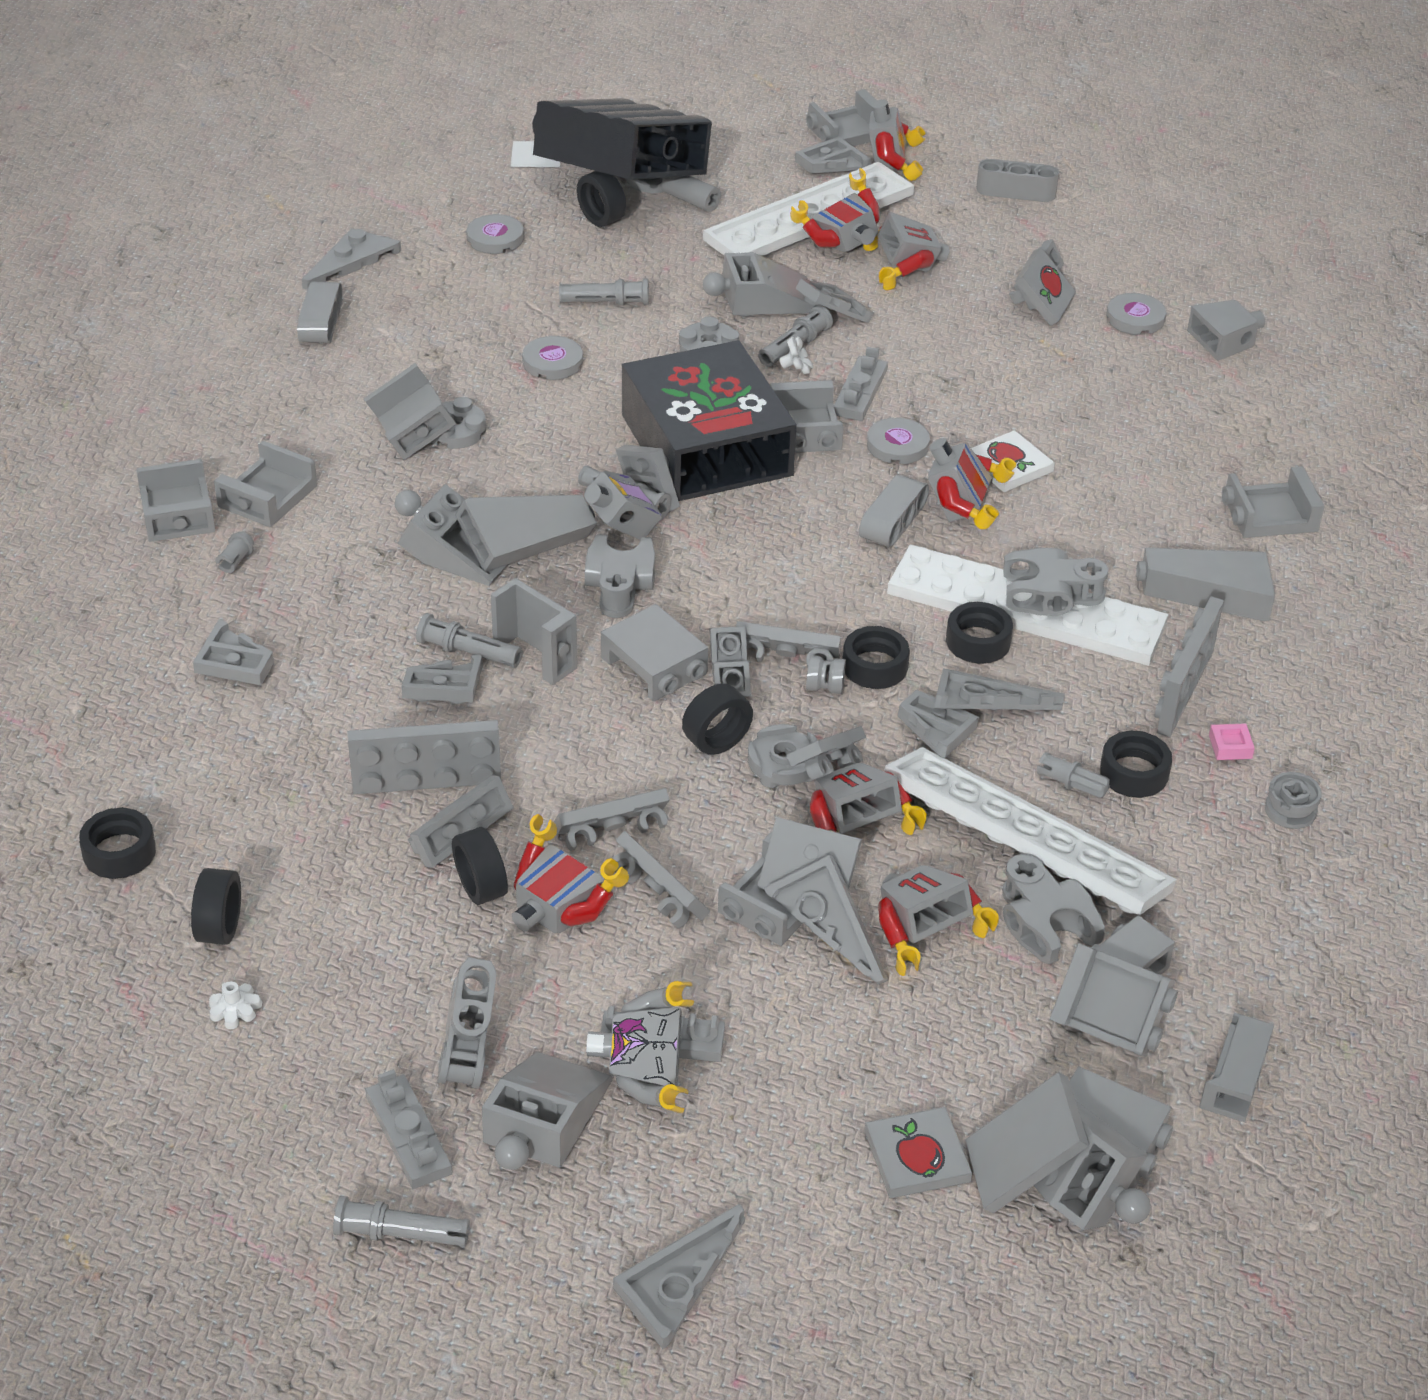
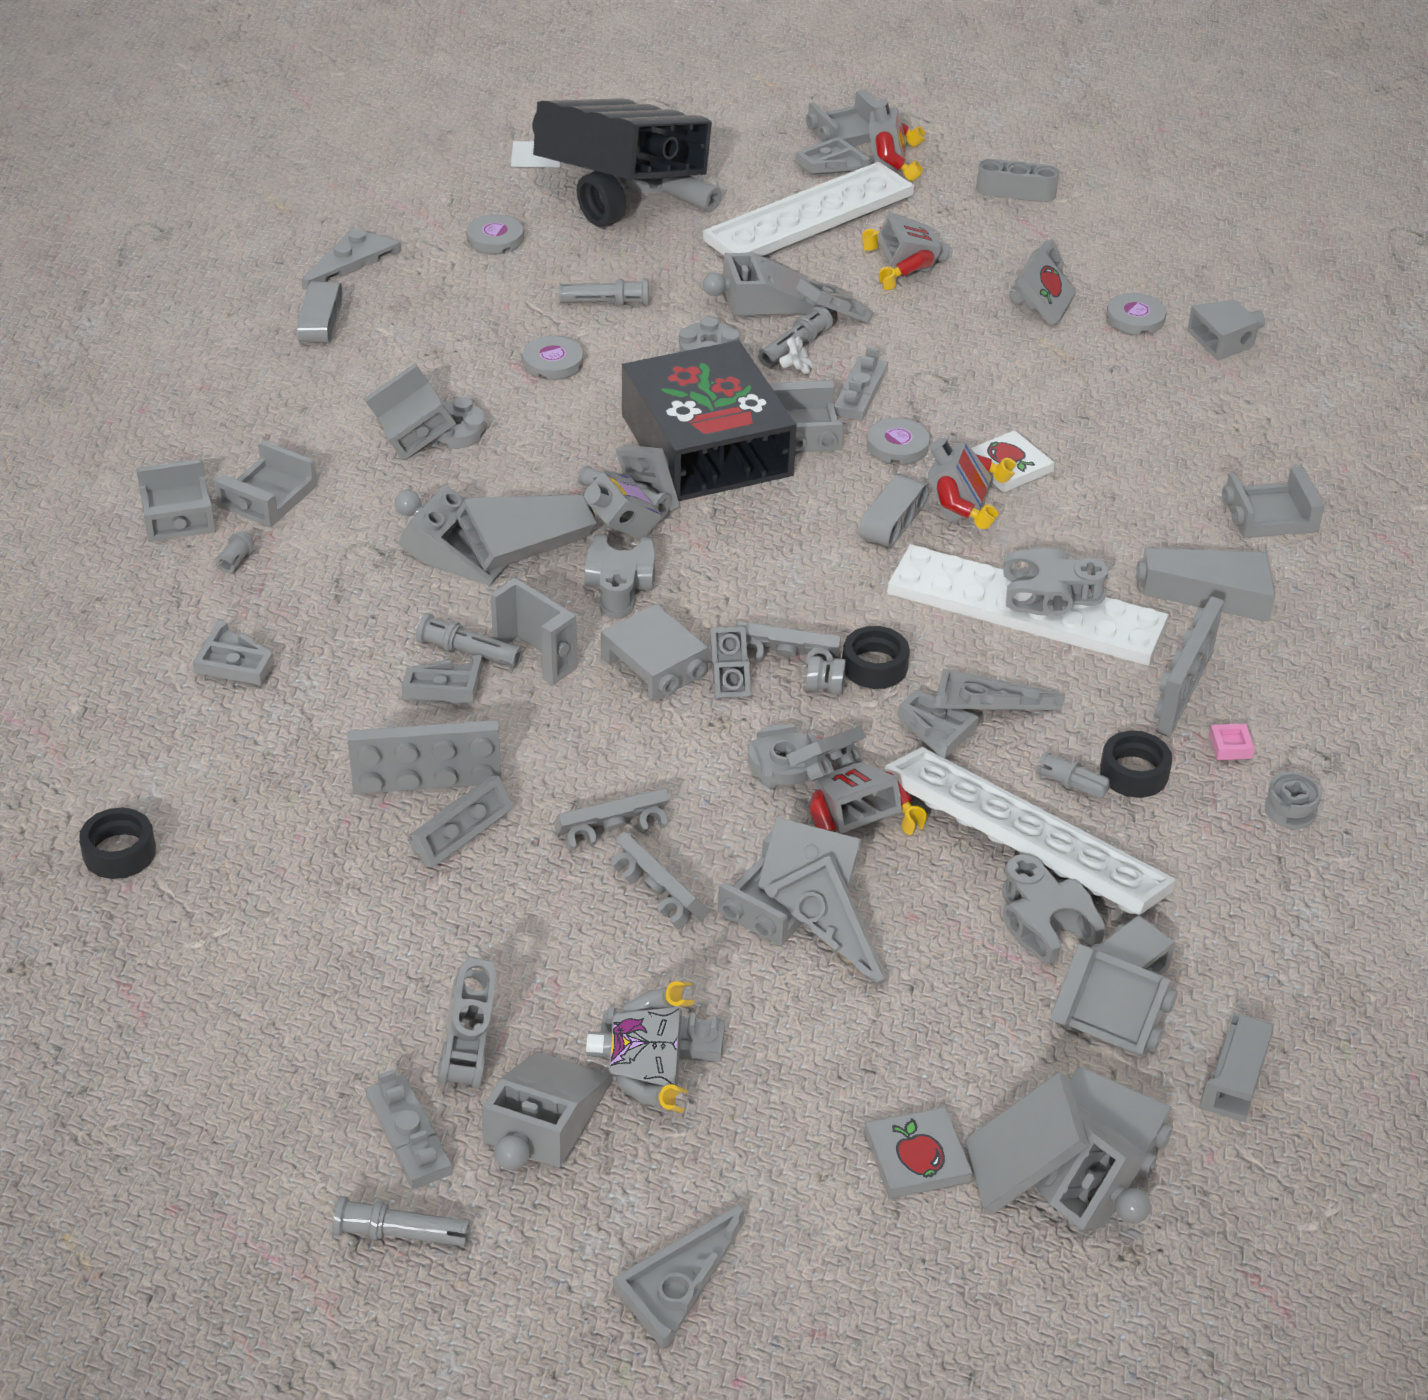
(216, 906): black tyre -> none
(234, 1003): white plant -> none
(479, 865): black tyre -> none
(557, 887): torso -> none
(706, 708): black tyre -> none
(845, 222): torso -> none
(925, 903): light grey torso -> none
(979, 649): black tyre -> none

